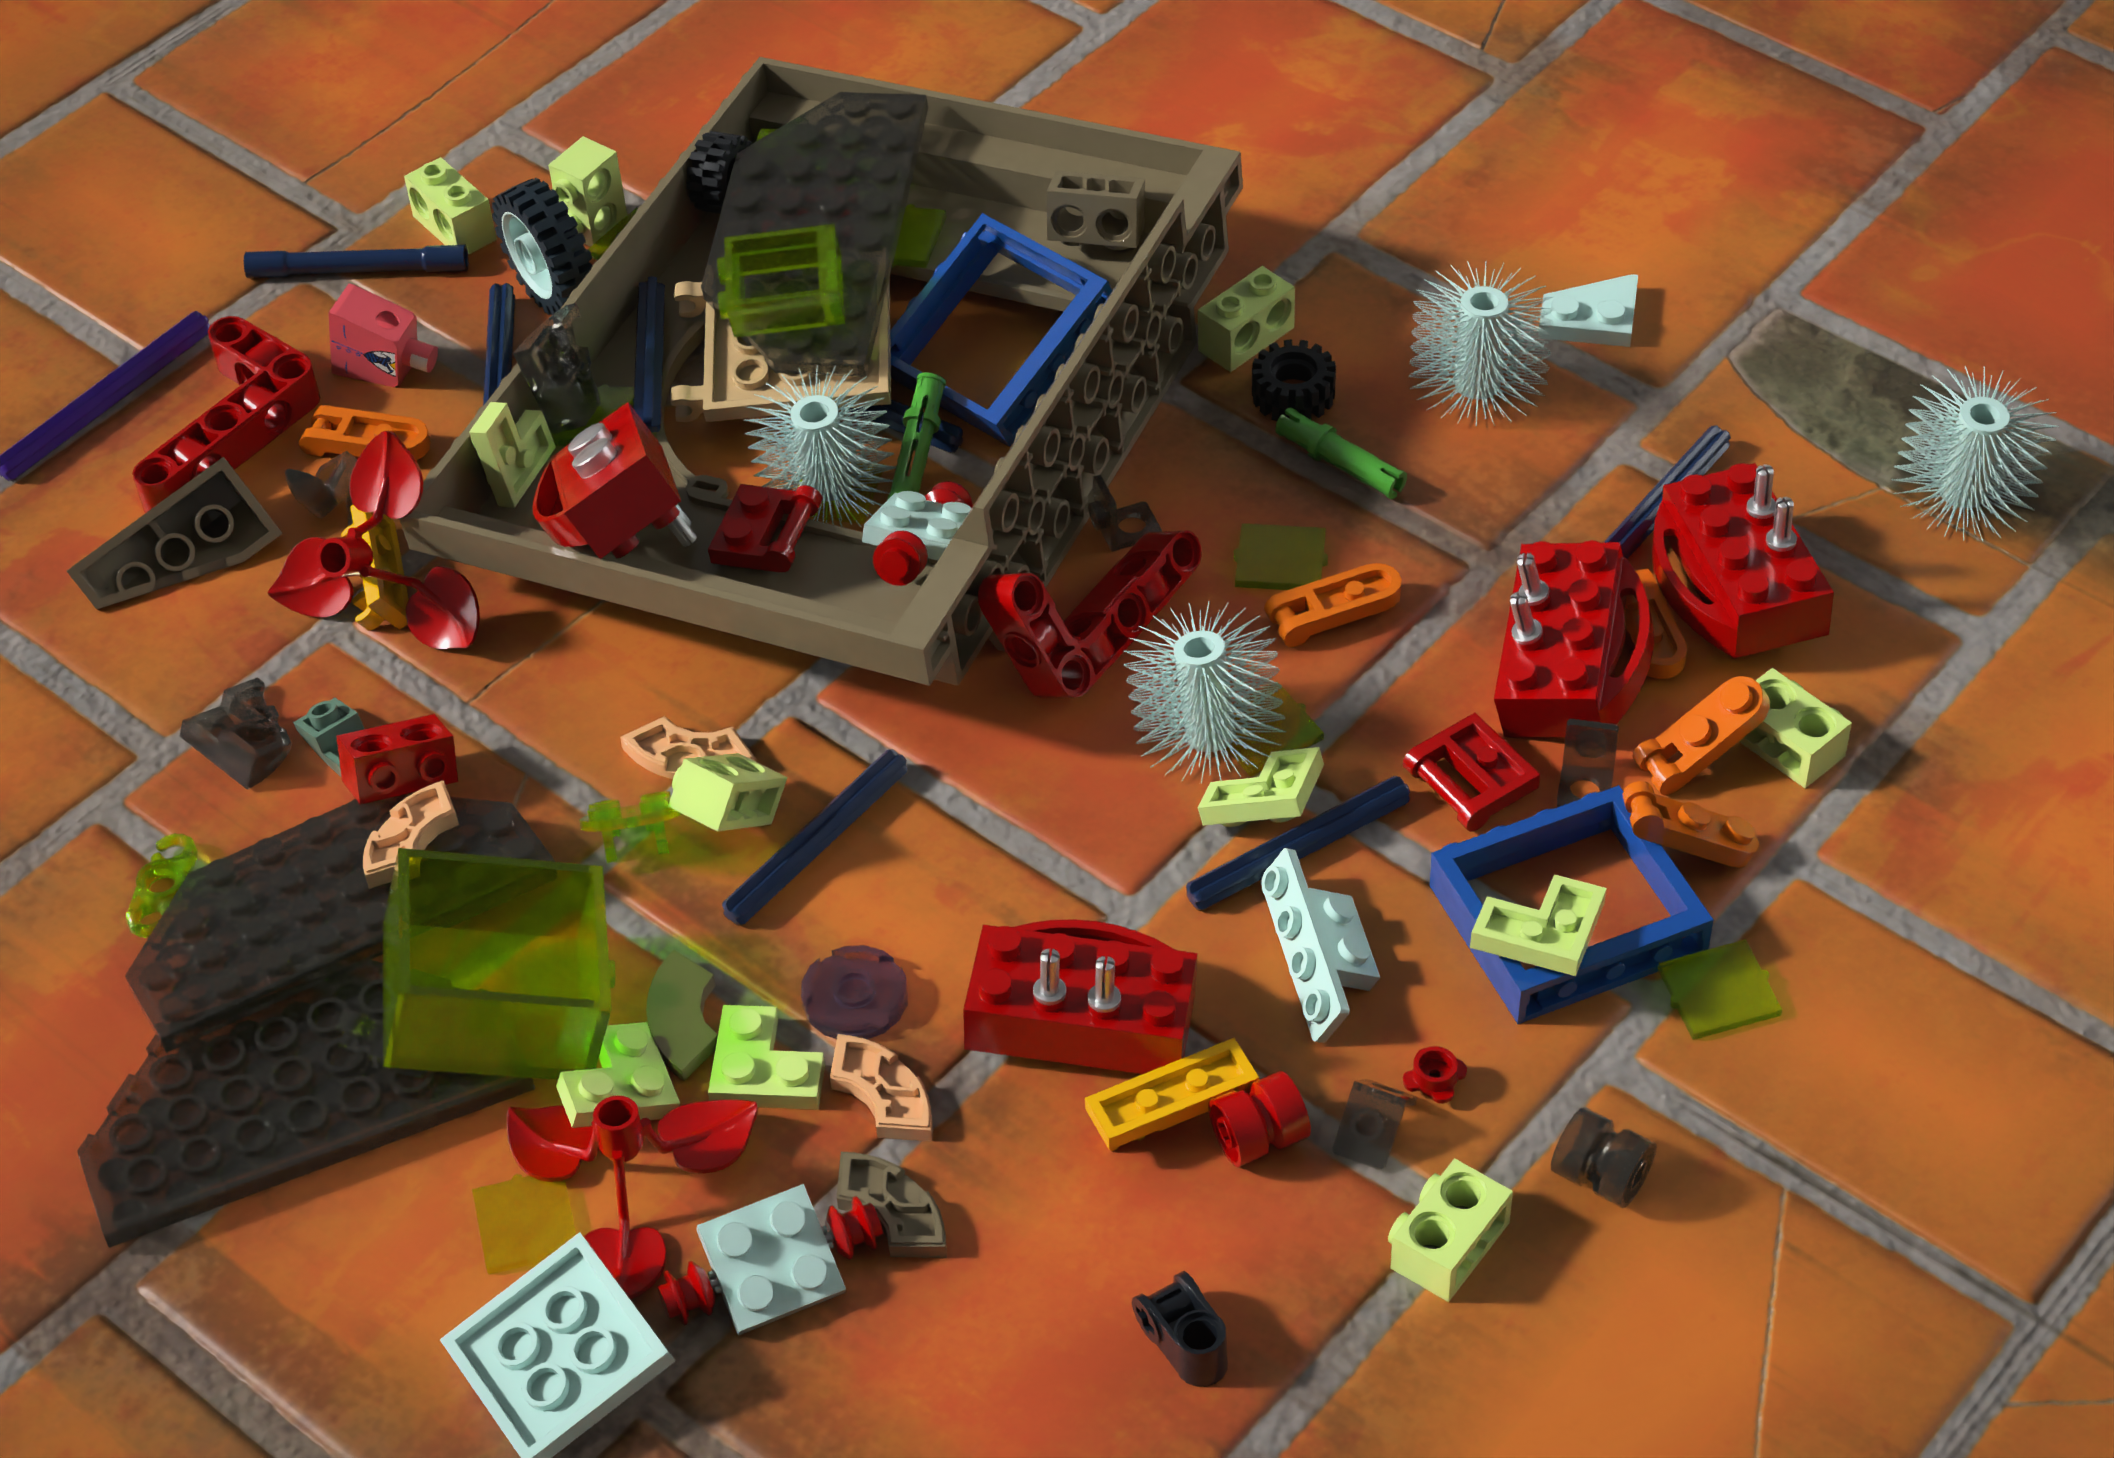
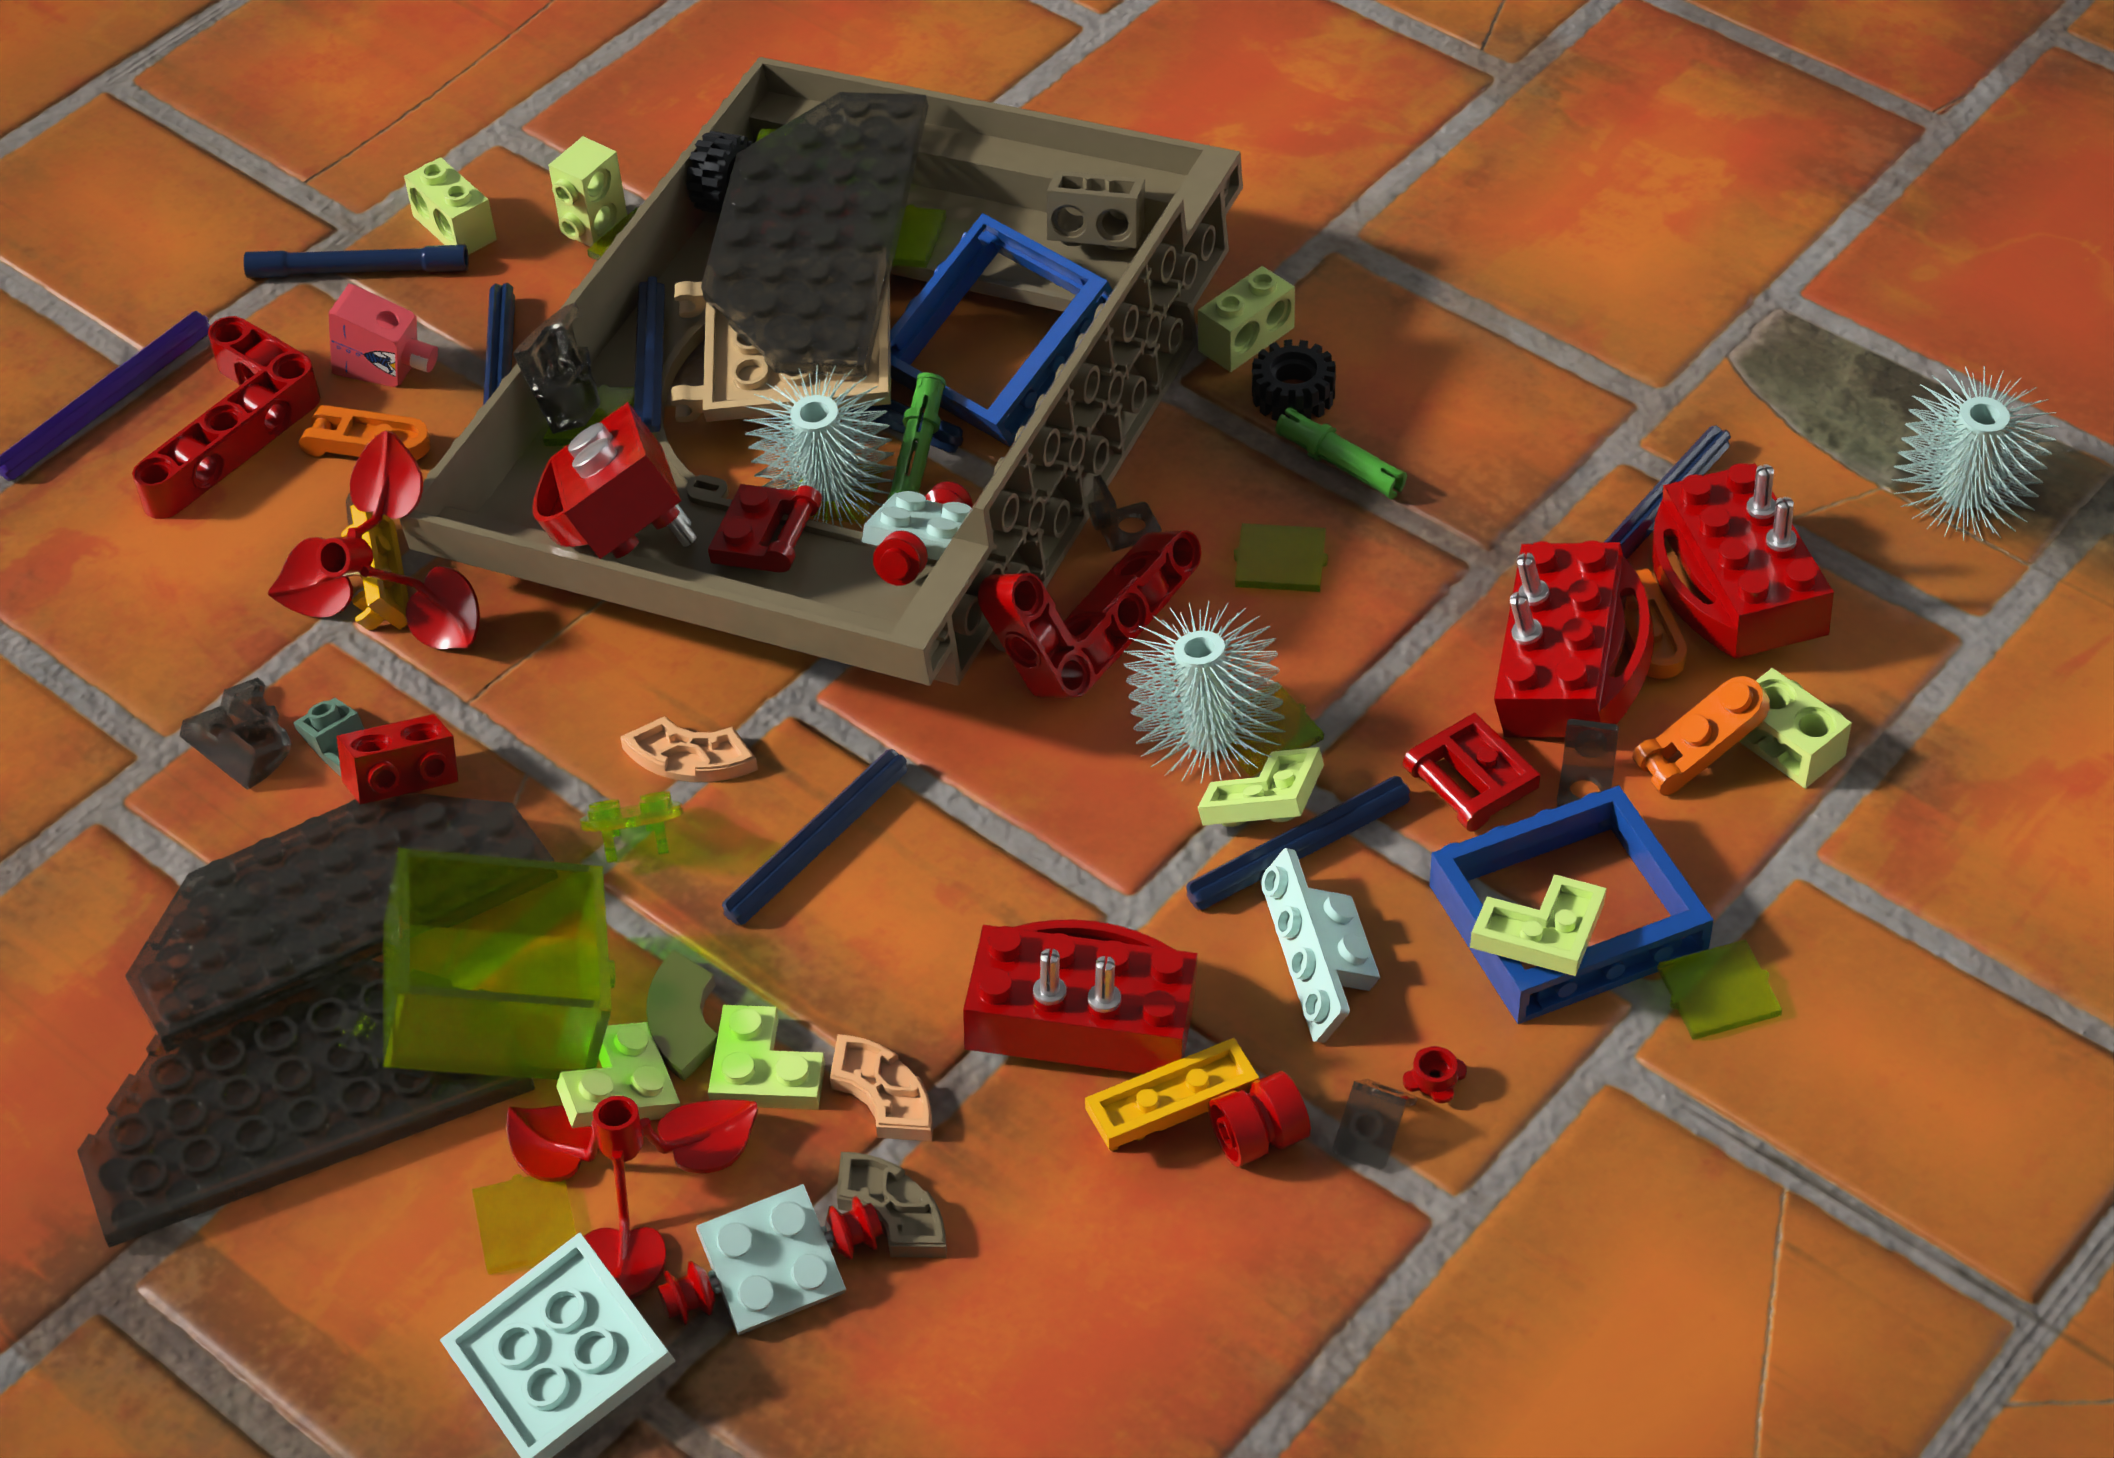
(177, 868): clear neon green piece -> none
(187, 535): dark tan wedge -> none
(324, 490): clear smoke plate -> none
(411, 826): light nougat tile -> none
(511, 451): yellowish green plate -> none
(541, 242): black wheel -> none
(727, 791): yellowish green brick -> none
(778, 252): clear neon green window -> none
(854, 992): tile -> none
(1182, 1320): black piece -> none
(1333, 601): orange plate -> none
(1459, 1233): yellowish green brick -> none
(1481, 342): light aqua piece -> none
(1593, 312): light aqua wing -> none
(1599, 1155): clear smoke wheel -> none
(1689, 827): orange plate -> none

